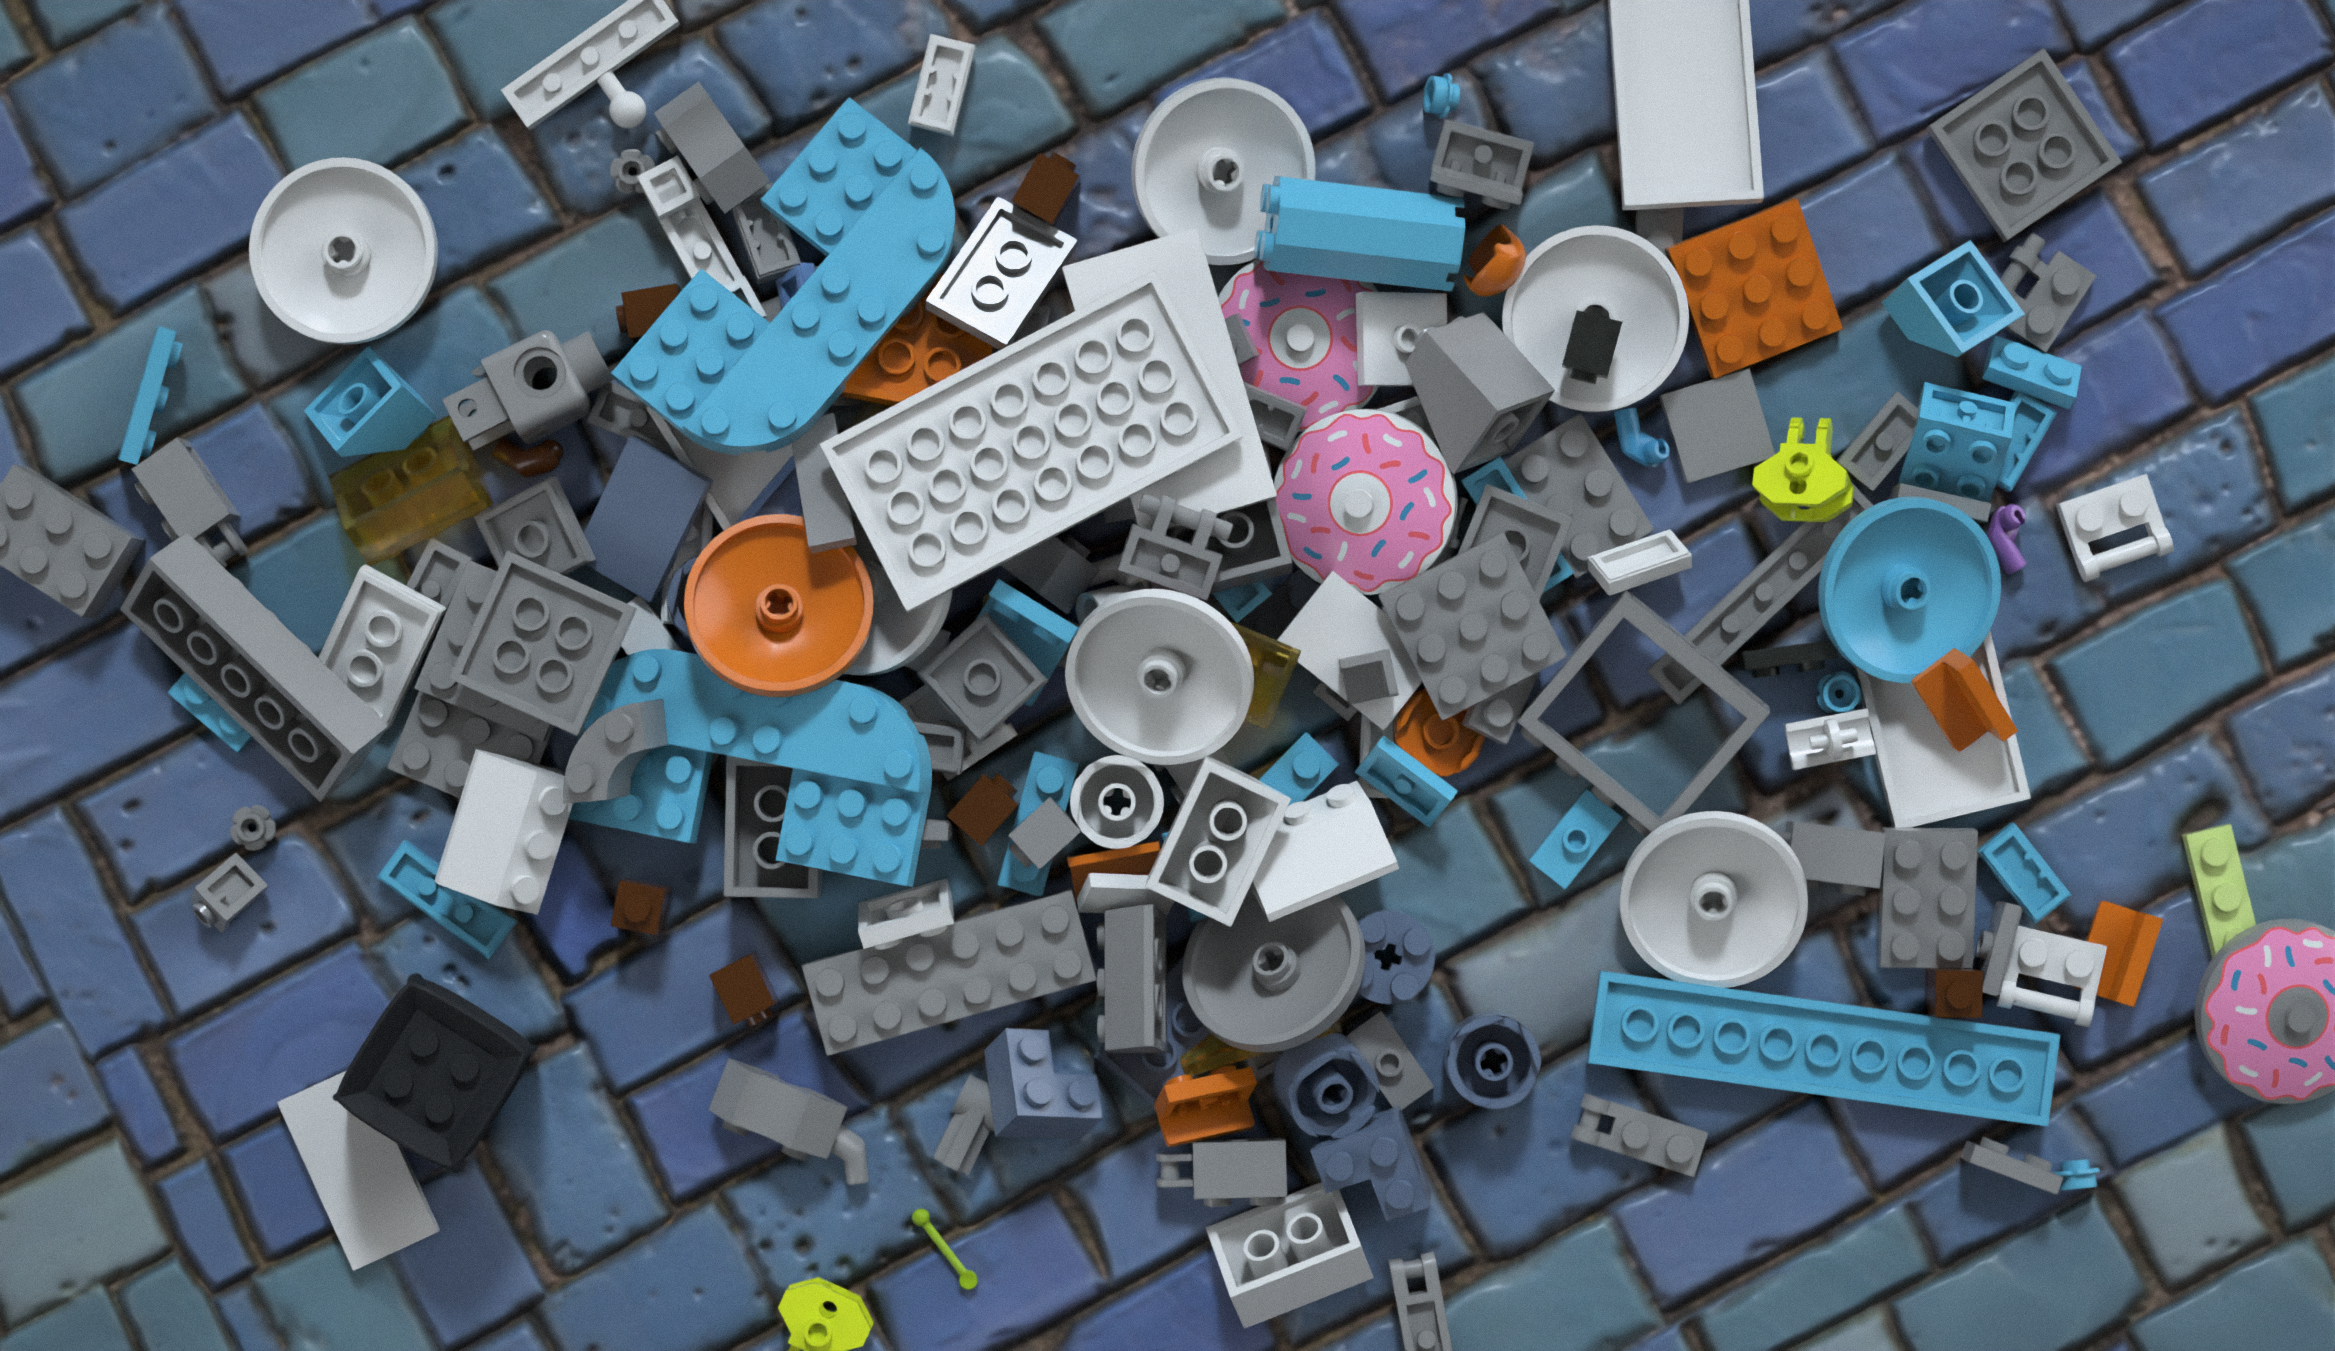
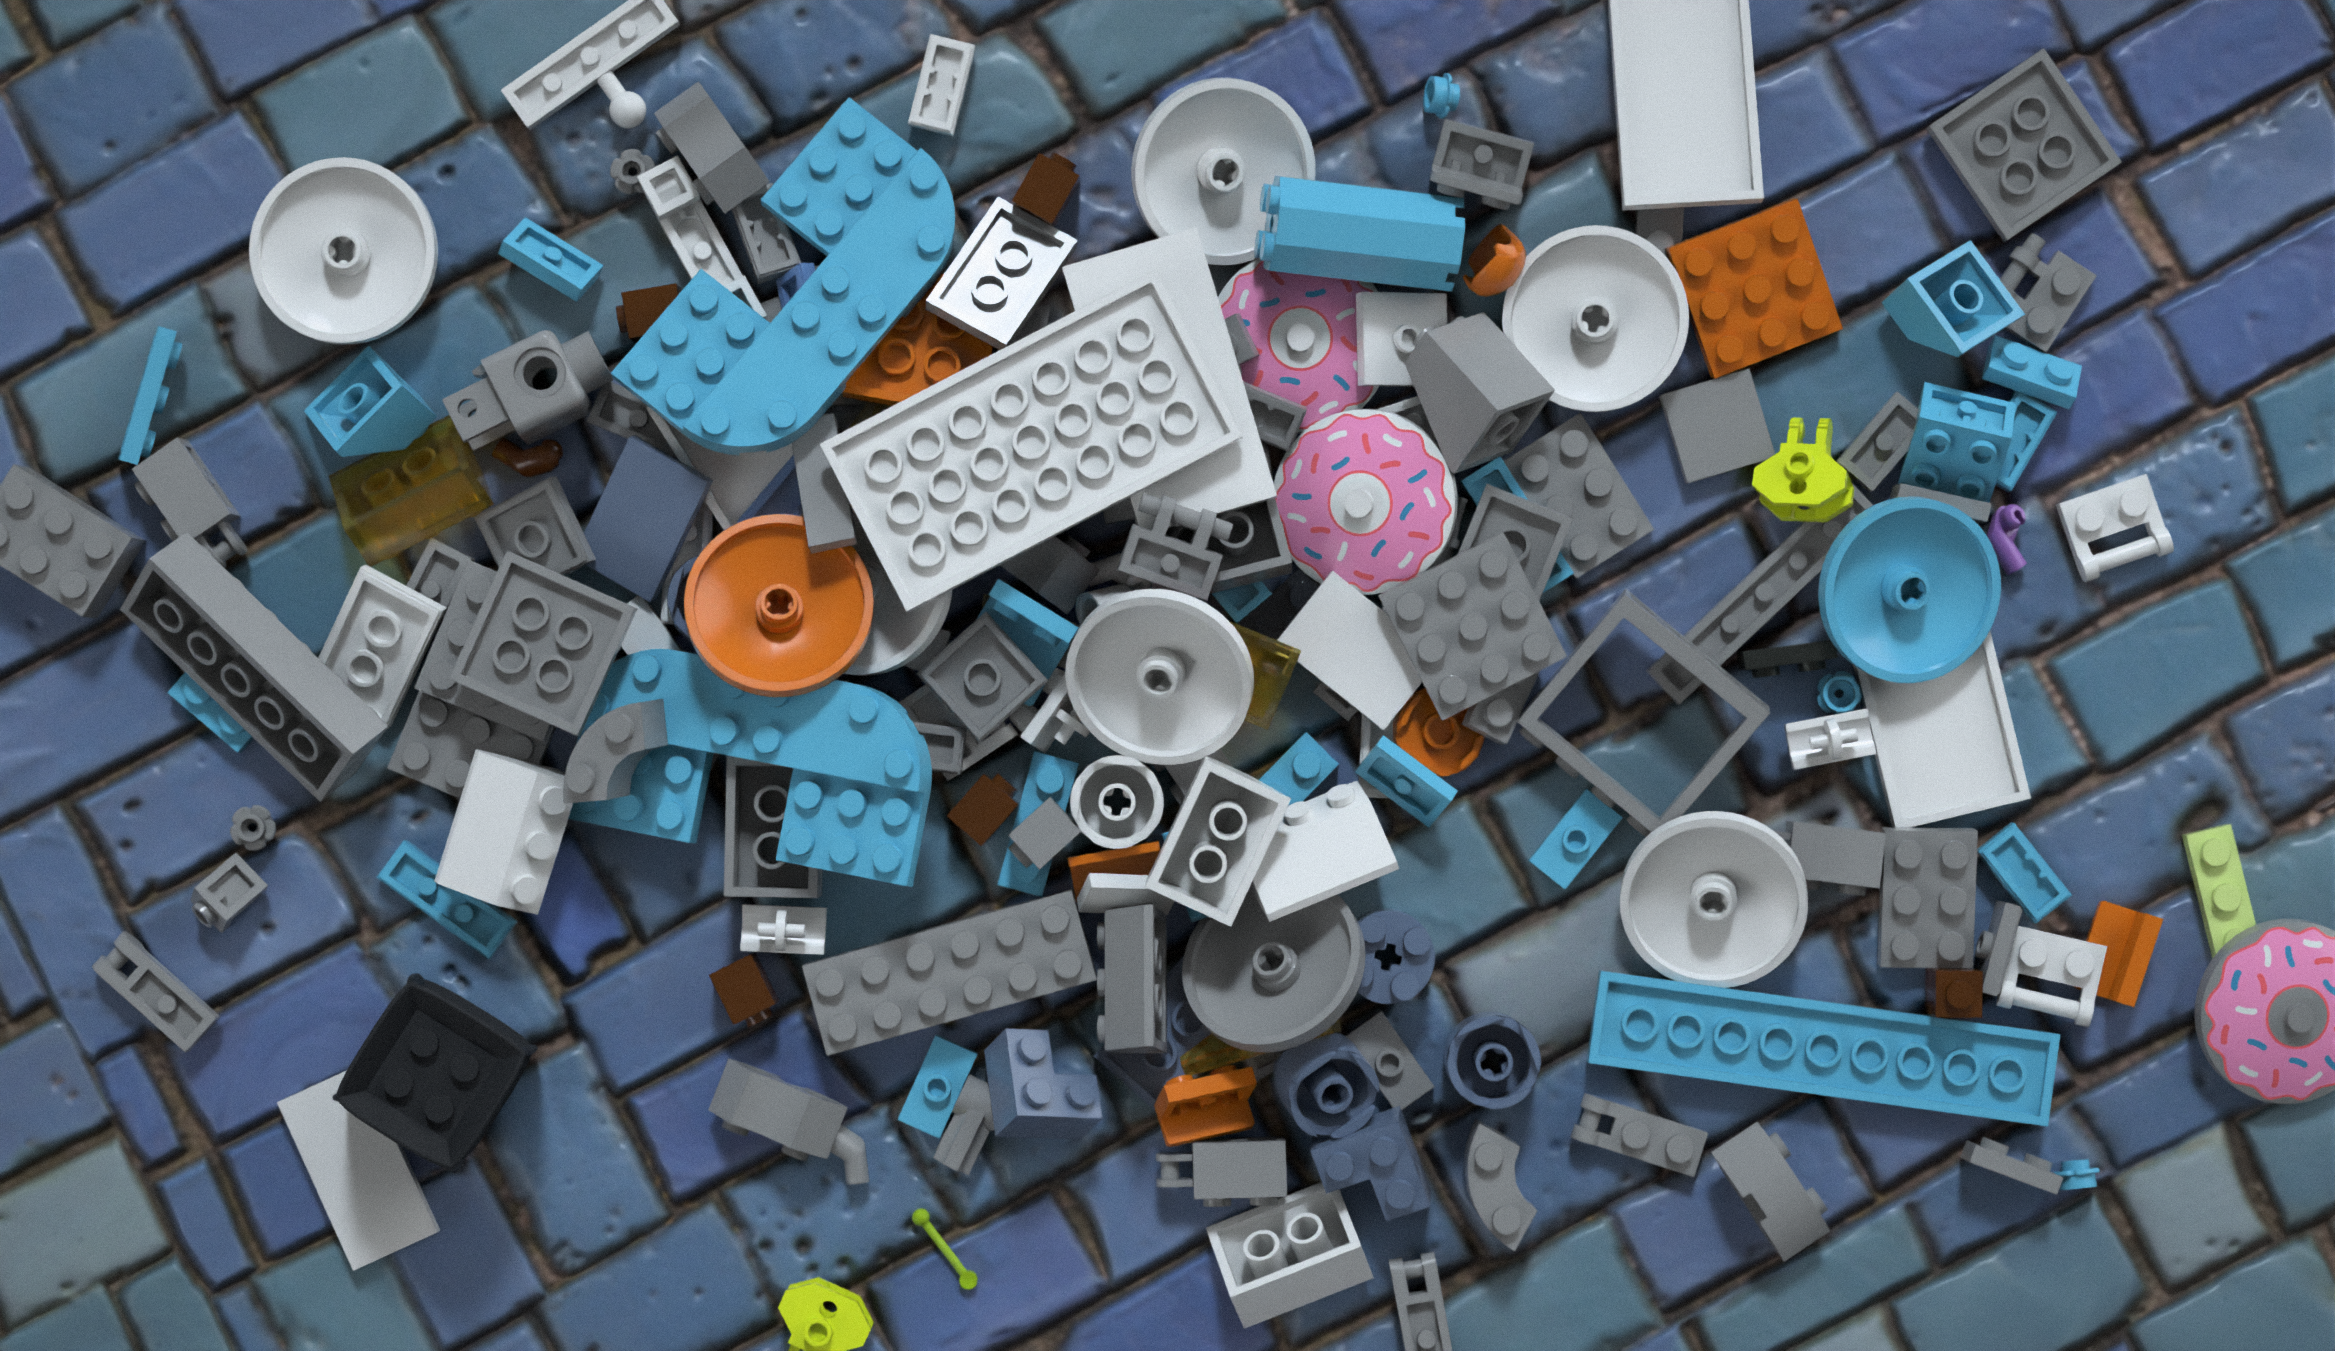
(156, 993): none -> light grey plate
(550, 259): none -> medium azure plate
(641, 906): reddish brown brick -> none
(783, 929): none -> white hips
(905, 913): white plate -> none
(935, 832): light grey plate -> none
(937, 1086): none -> medium azure plate
(1053, 720): none -> white hips
(1368, 676): light grey panel -> none
(1493, 1186): none -> light grey brick
(1591, 347): pearl dark grey brick -> none
(1637, 444): dark azure arm -> none
(1639, 562): white tile -> none
(1771, 1190): none -> light grey brick
(1962, 701): orange panel -> none

